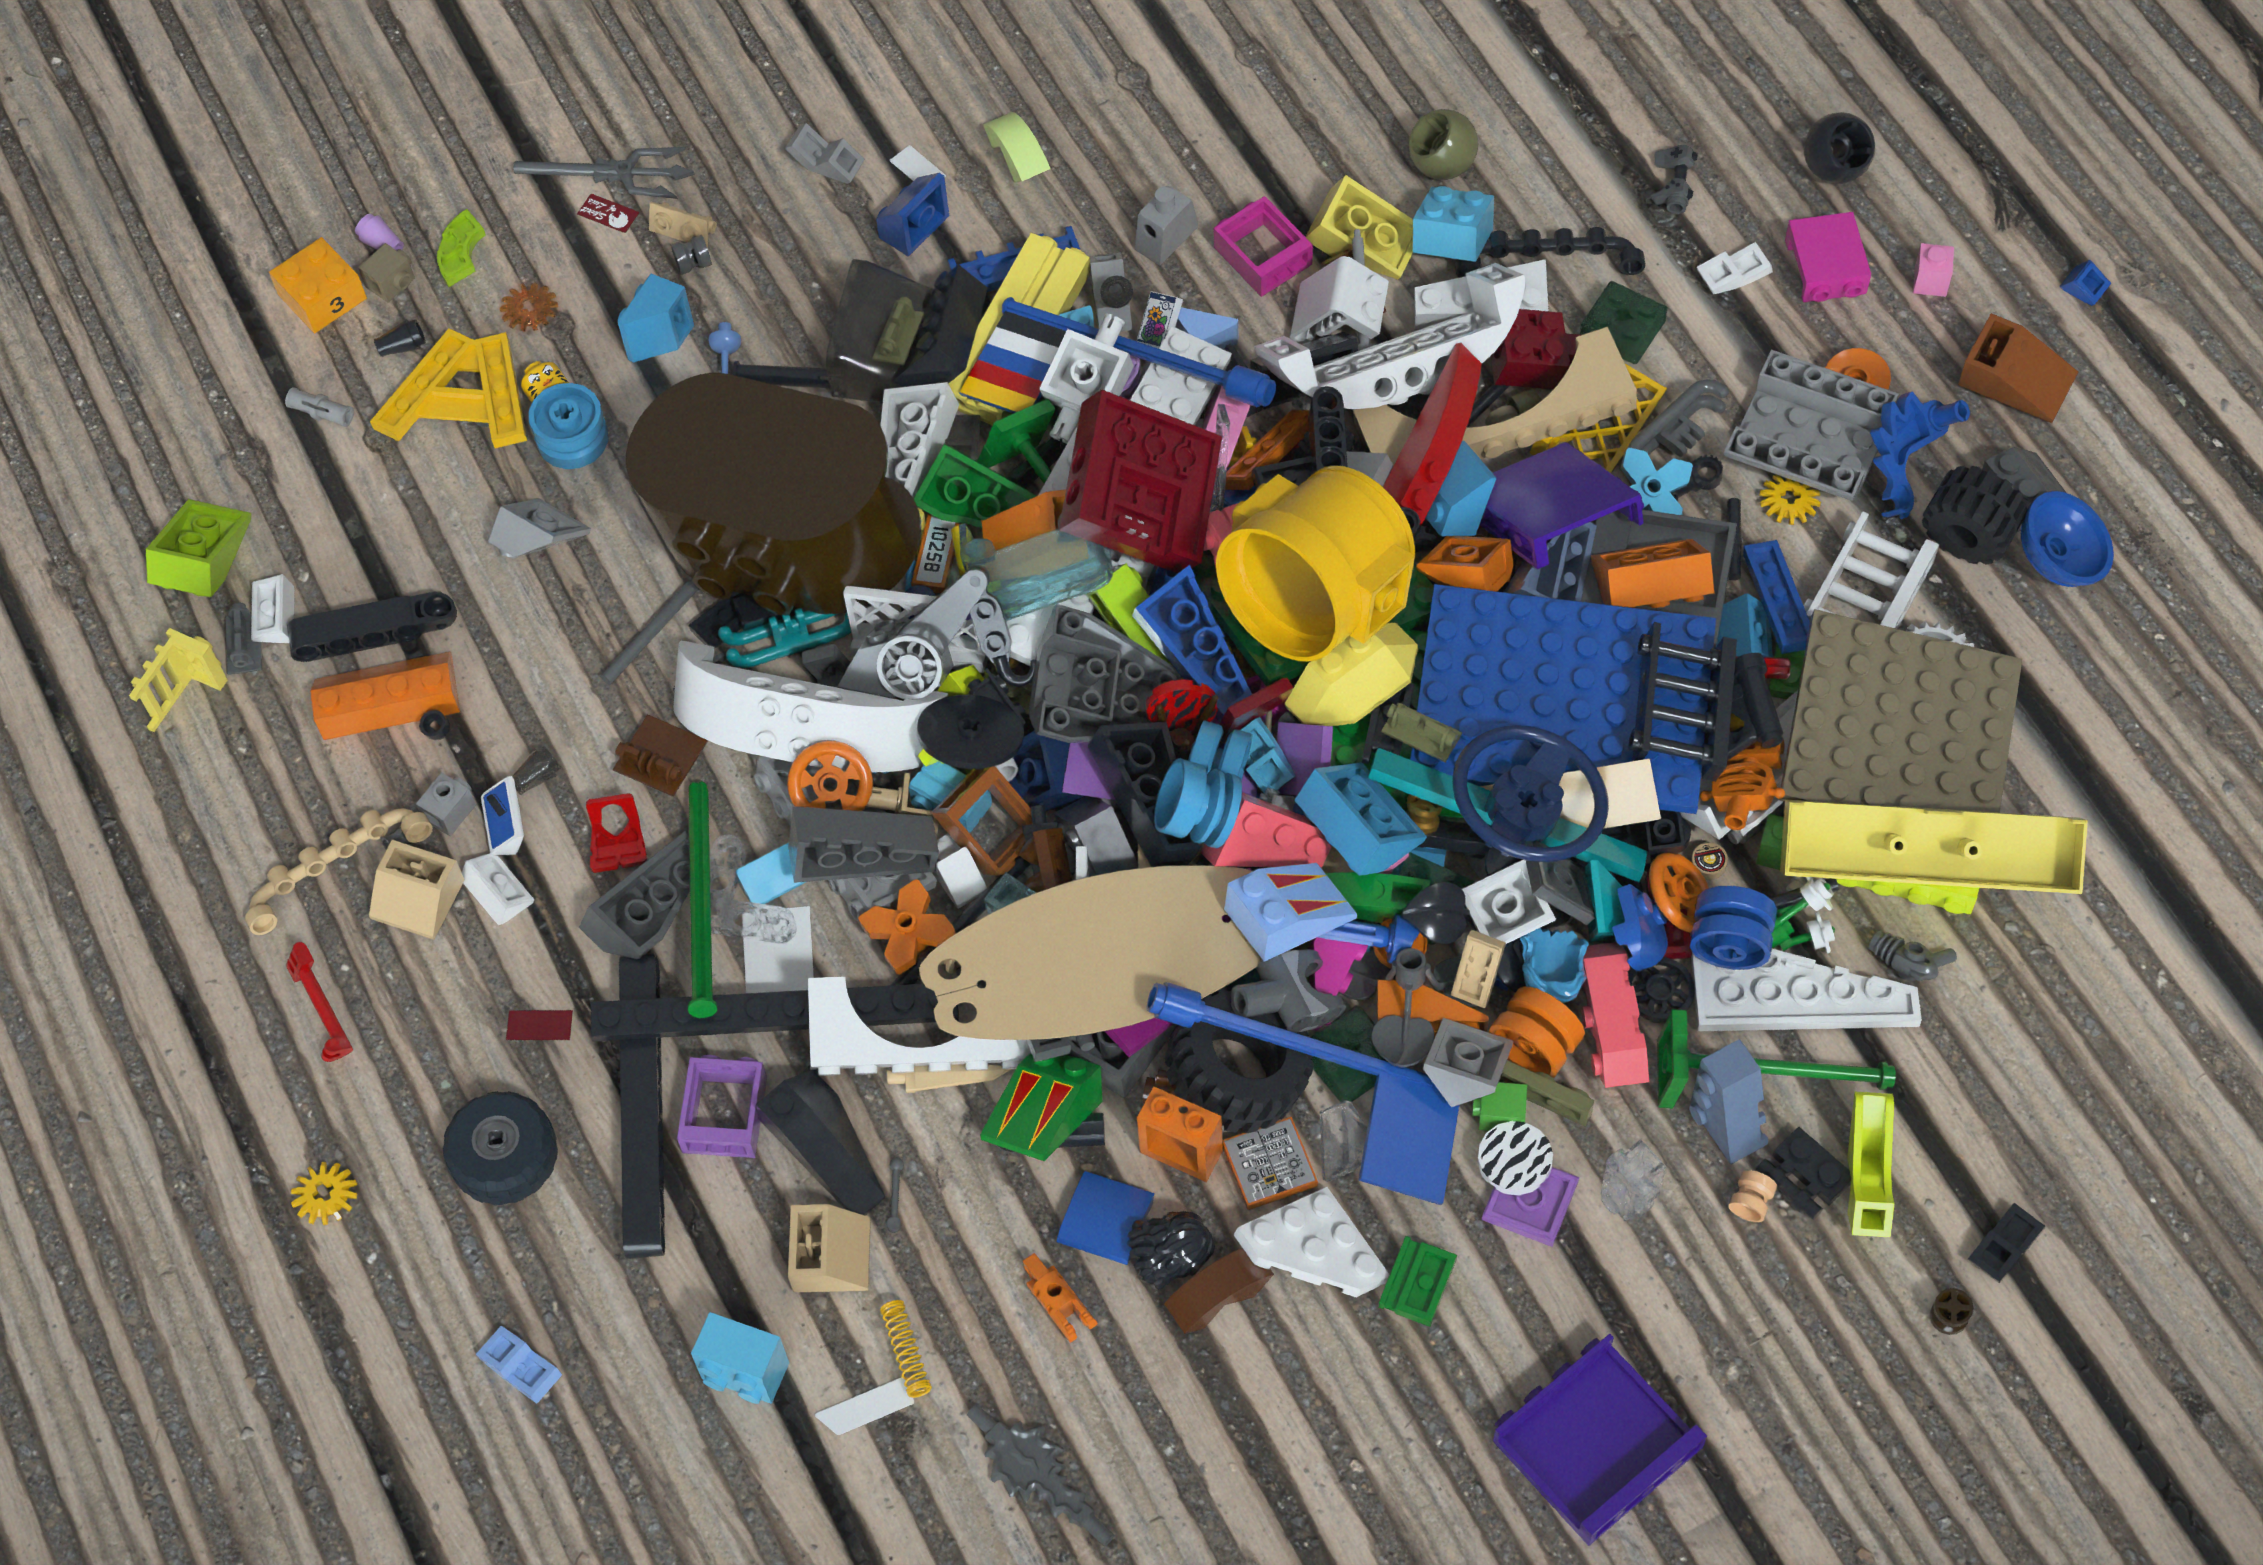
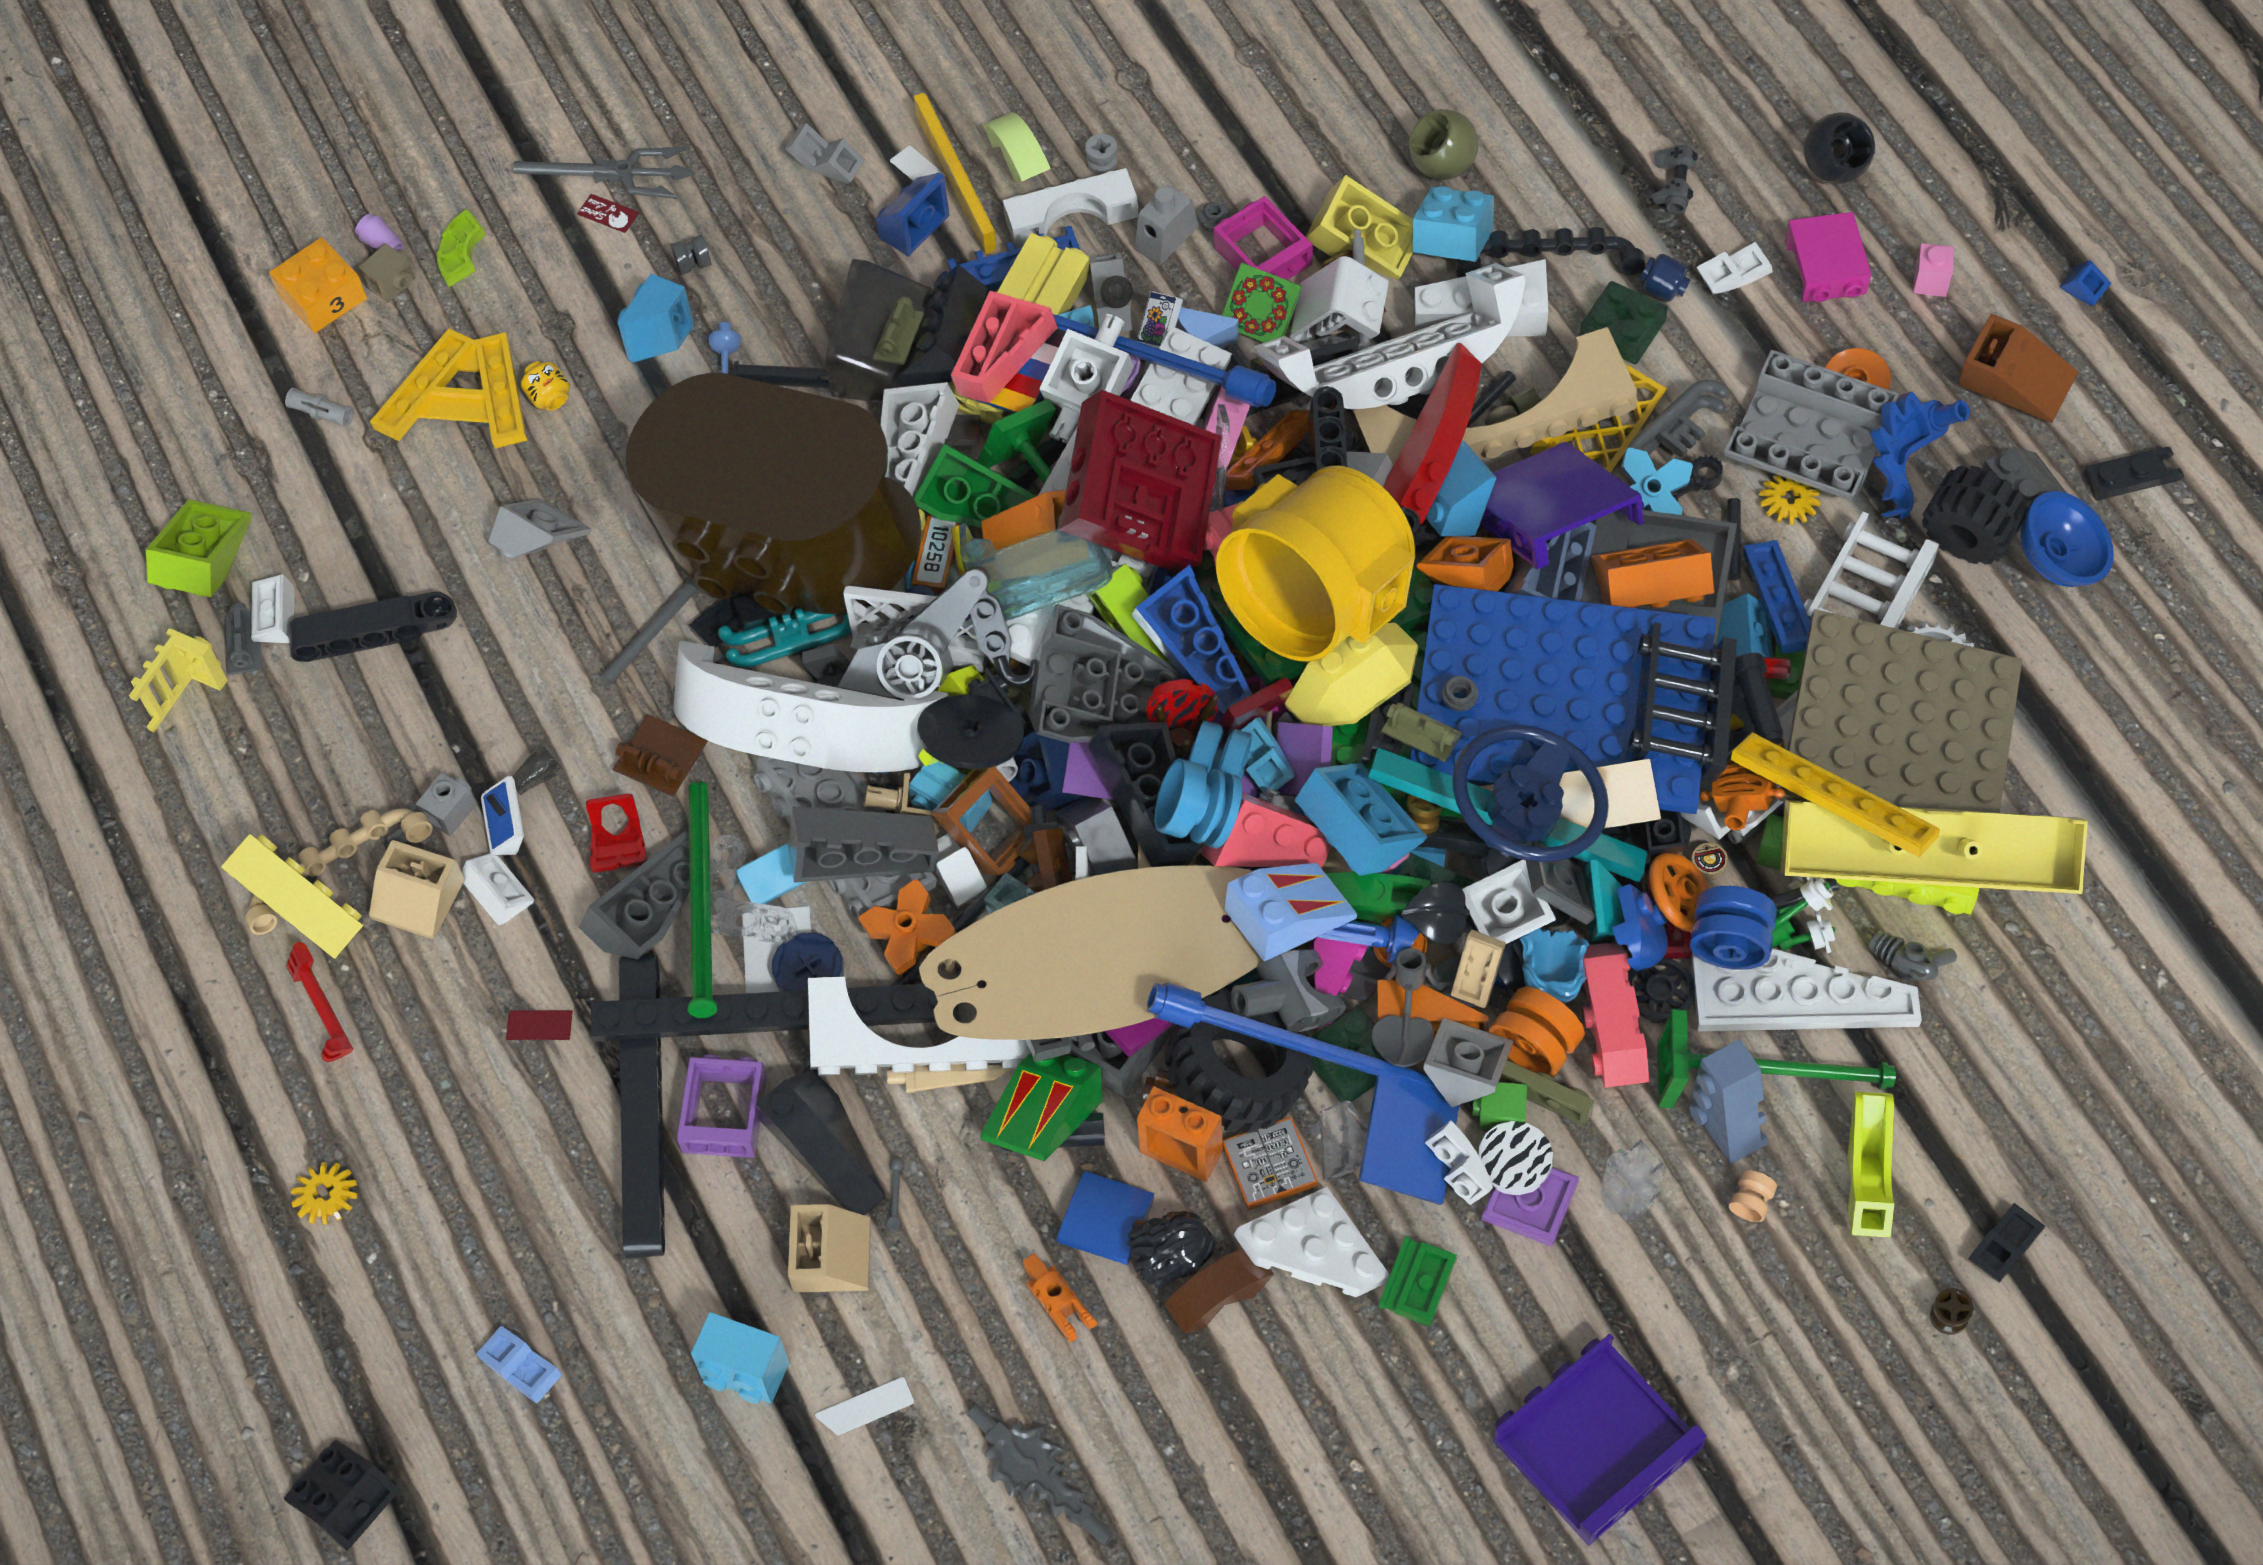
(292, 896): none -> light yellow wedge
(342, 1493): none -> black bracket
(384, 695): orange slope -> none
(402, 338): black cone -> none
(430, 732): black hinge -> none
(500, 1148): black wheel -> none
(524, 317): clear orange gear -> none
(568, 425): dark azure wheel -> none
(678, 223): tan hinge -> none
(804, 958): none -> dark blue tile
(825, 754): orange plate -> none
(918, 1384): yellow piece -> none
(955, 173): none -> yellow tile
(1000, 345): none -> coral wedge
(1097, 160): none -> light grey wheel
(1104, 195): none -> white arch
(1209, 220): none -> dark grey plate
(1262, 303): none -> tile
(1463, 685): none -> dark grey plate
(1467, 1171): none -> white slope
(1534, 351): dark red brick -> none
(1664, 277): none -> dark blue head
(1812, 1166): black plate -> none
(1835, 794): none -> yellow tile
(2131, 473): none -> black hinge

